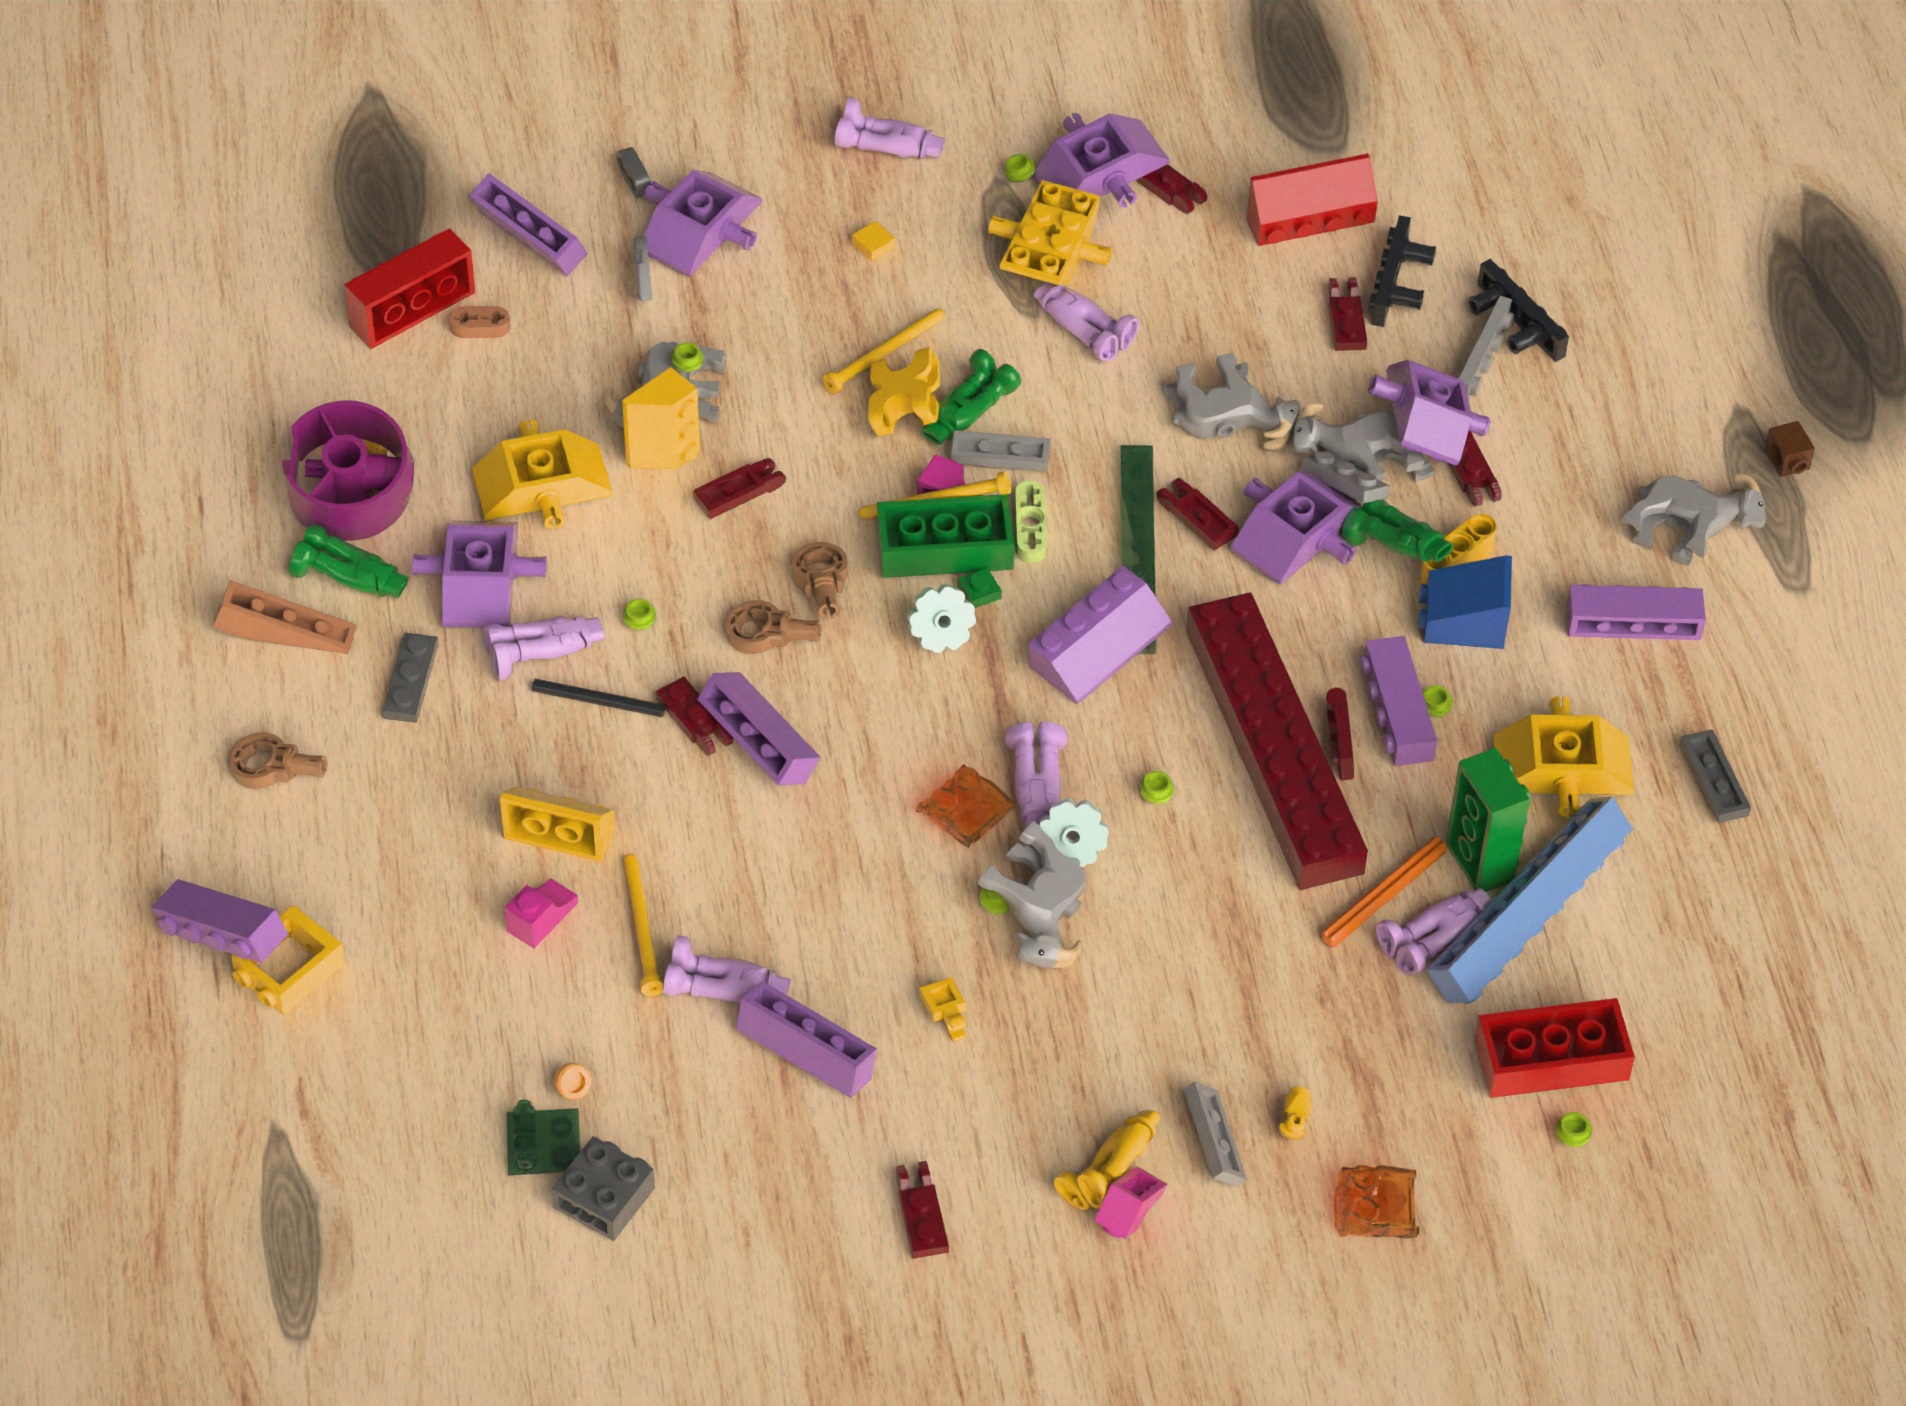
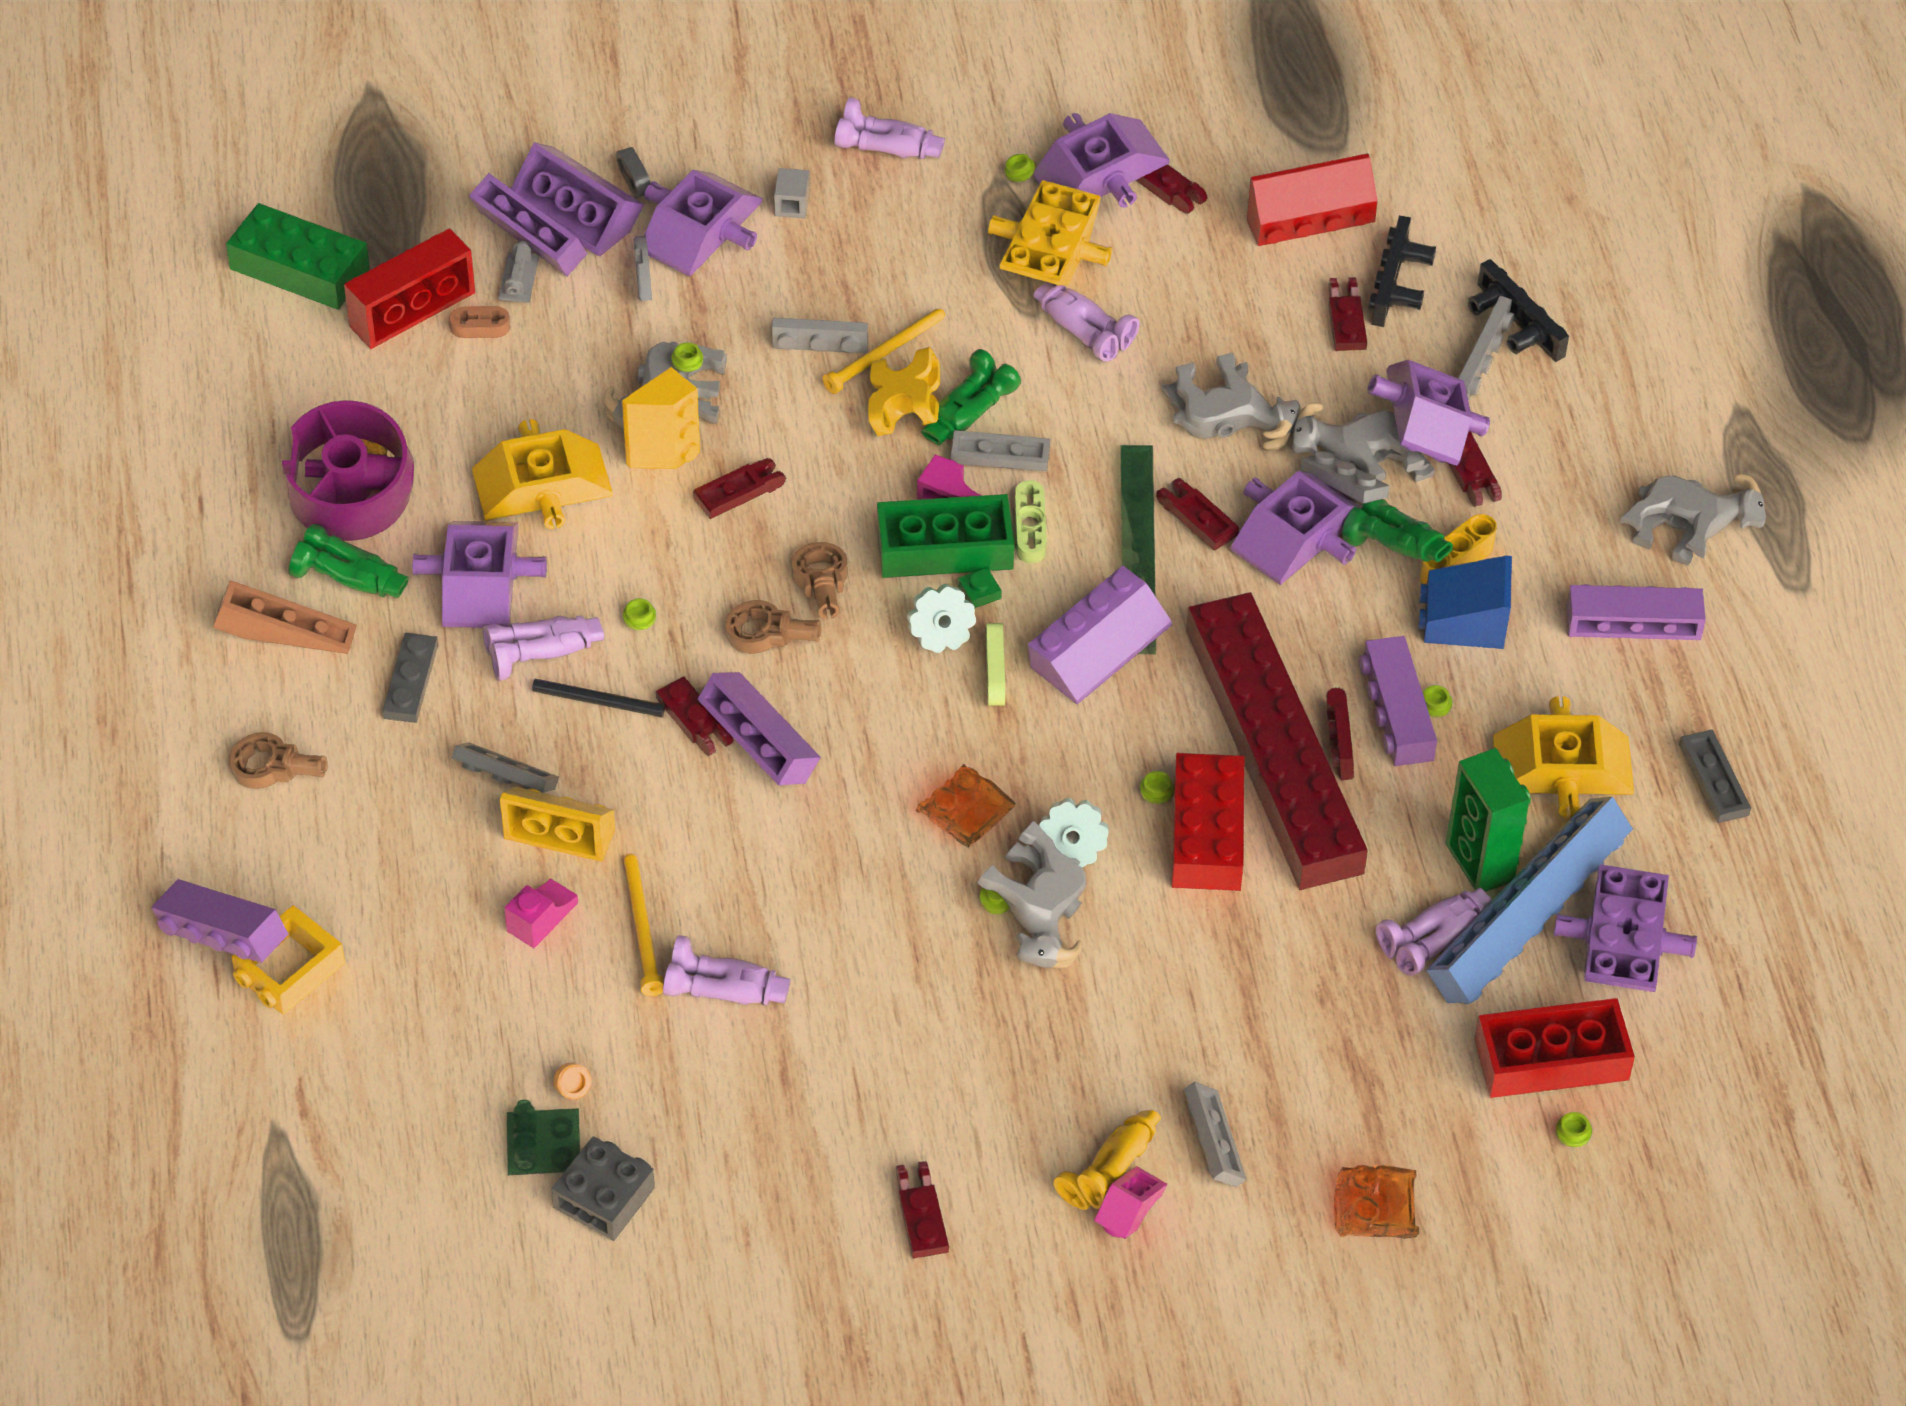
(296, 255): none -> green brick
(504, 768): none -> dark grey plate
(519, 274): none -> light grey hinge
(576, 198): none -> medium lavender slope
(792, 193): none -> light grey brick
(806, 1039): medium lavender brick -> none
(820, 335): none -> light grey plate
(873, 240): yellow tile -> none
(946, 1003): yellow plate -> none
(995, 664): none -> yellowish green beam
(1000, 483): yellow bar -> none
(1036, 791): lavender piece -> none
(1208, 822): none -> red brick
(1296, 1113): yellow arm -> none
(1383, 891): orange axle -> none
(1626, 929): none -> medium lavender slope
(1789, 448): reddish brown brick -> none

